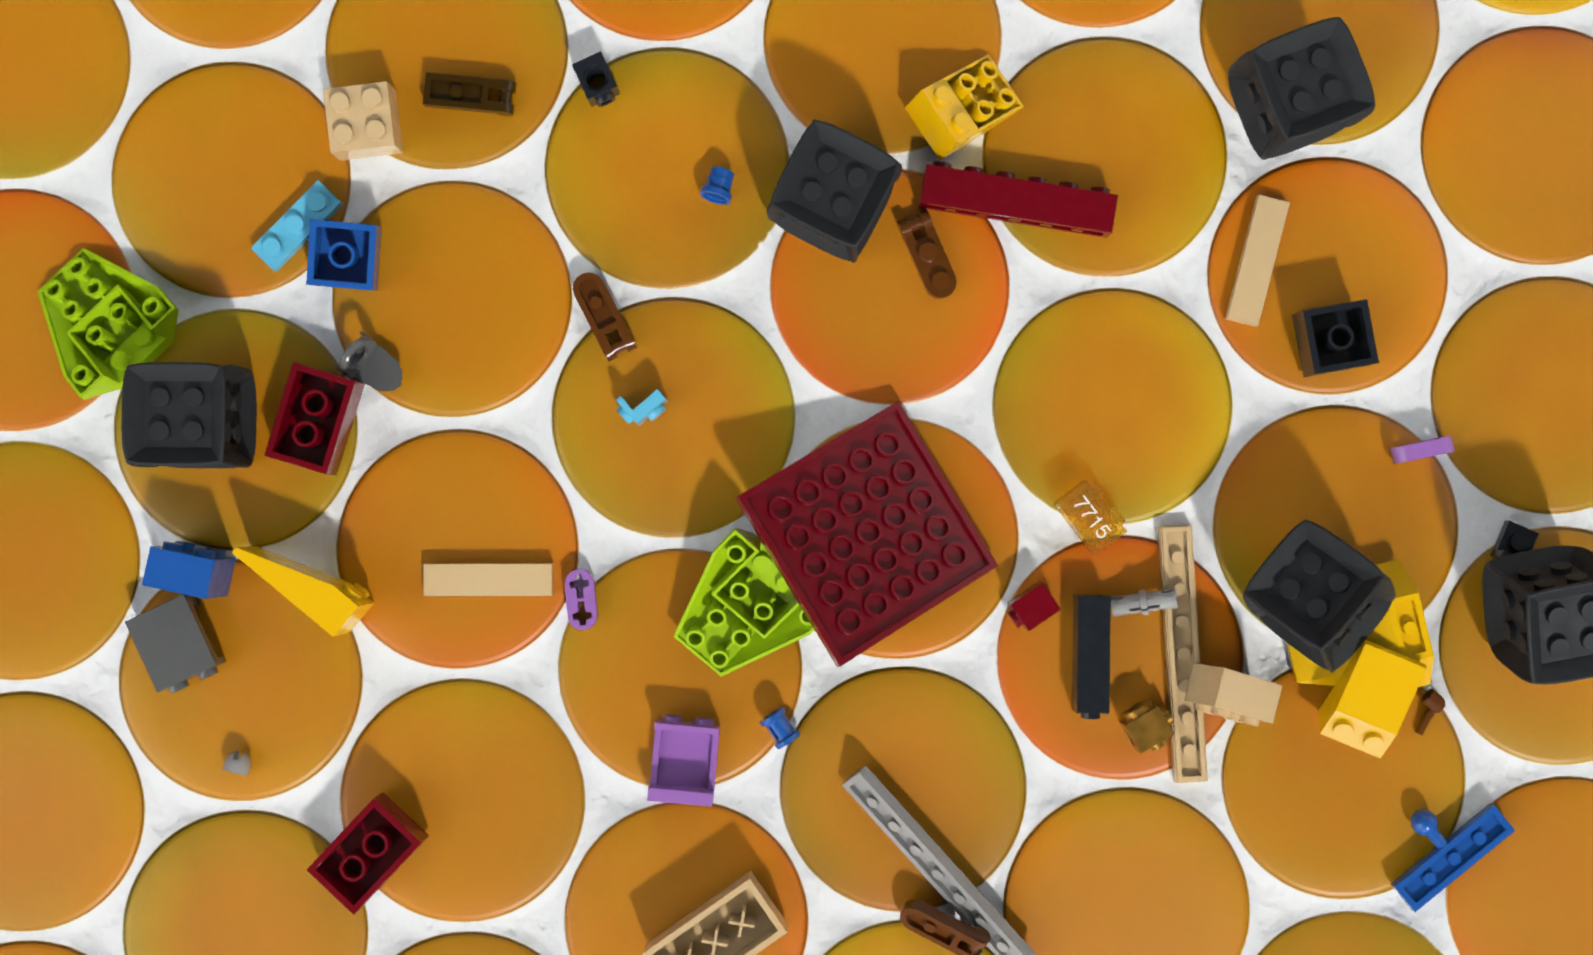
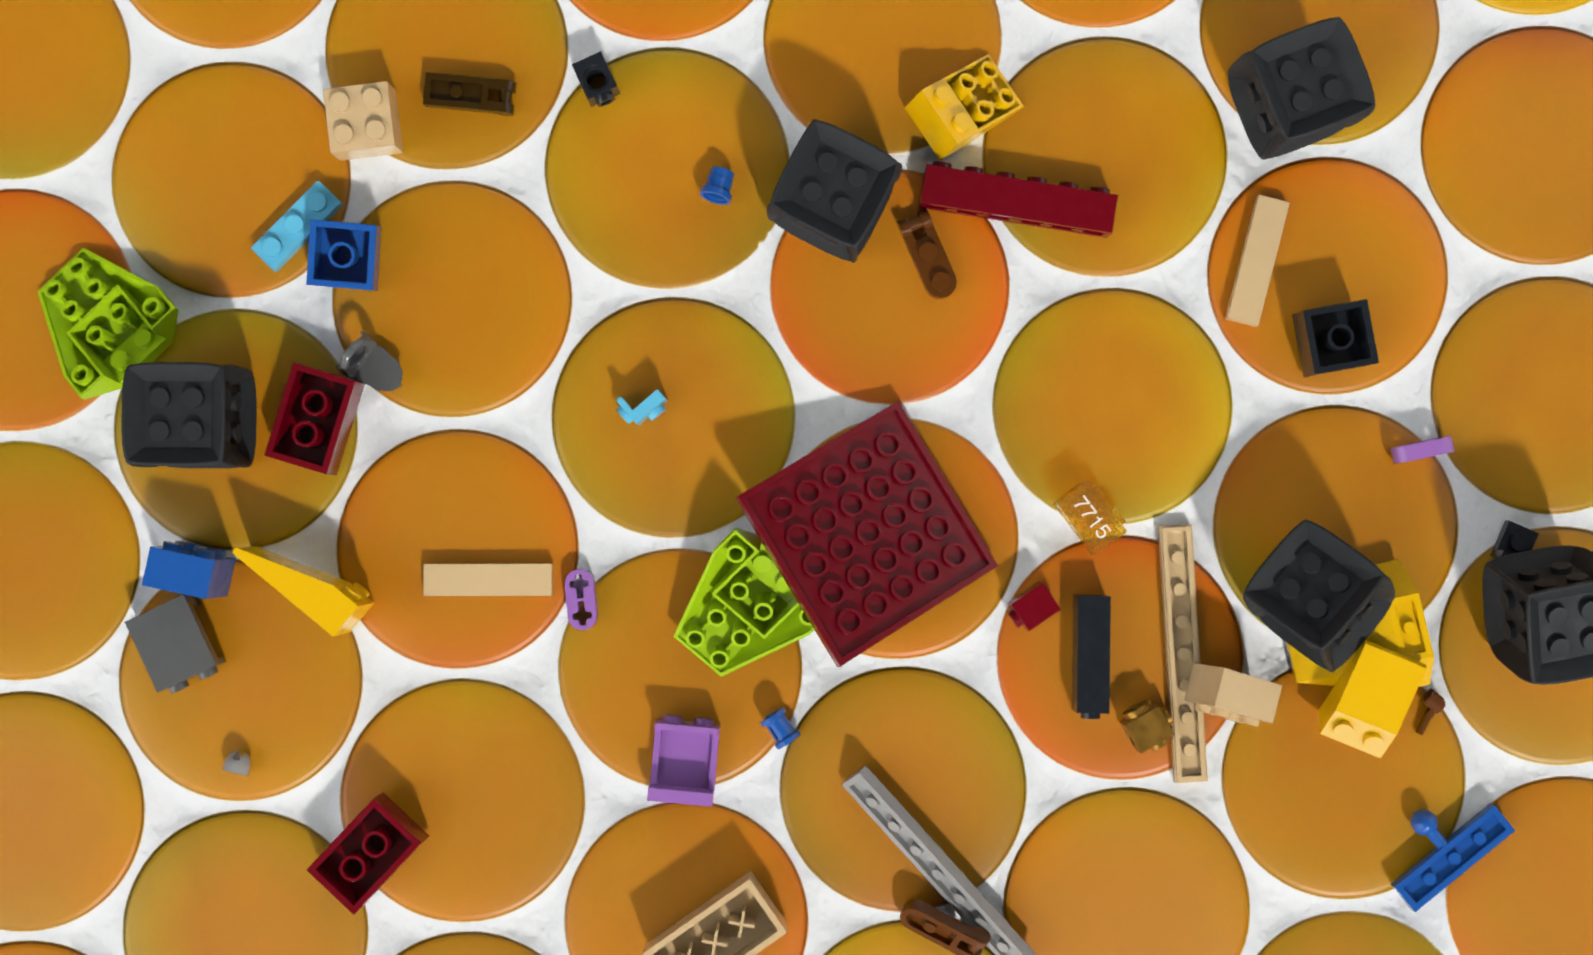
(602, 314): reddish brown plate -> none
(1144, 602): light grey pin -> none

